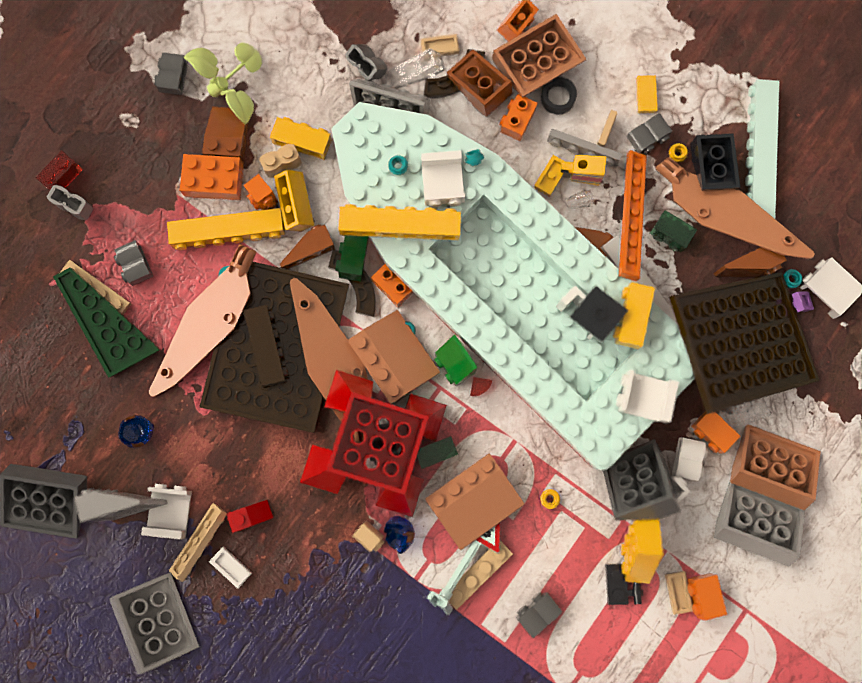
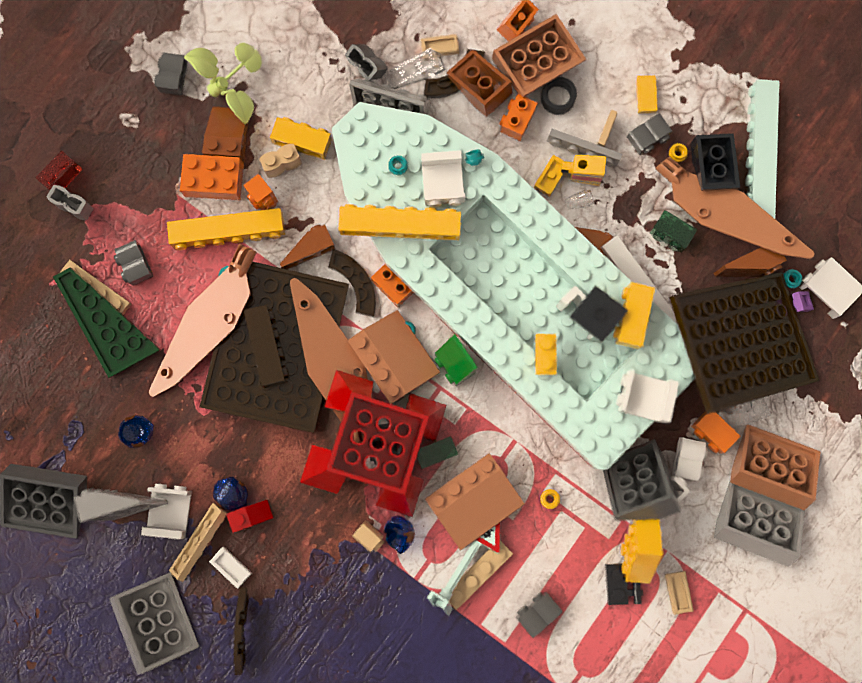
(230, 494): none -> clear blue hair
(239, 640): none -> dark brown tile
(294, 200): yellow brick -> none
(352, 257): dark green brick -> none
(479, 386): clear red tile -> none
(545, 354): none -> yellow plate
(633, 216): orange tile -> none
(706, 596): orange brick -> none

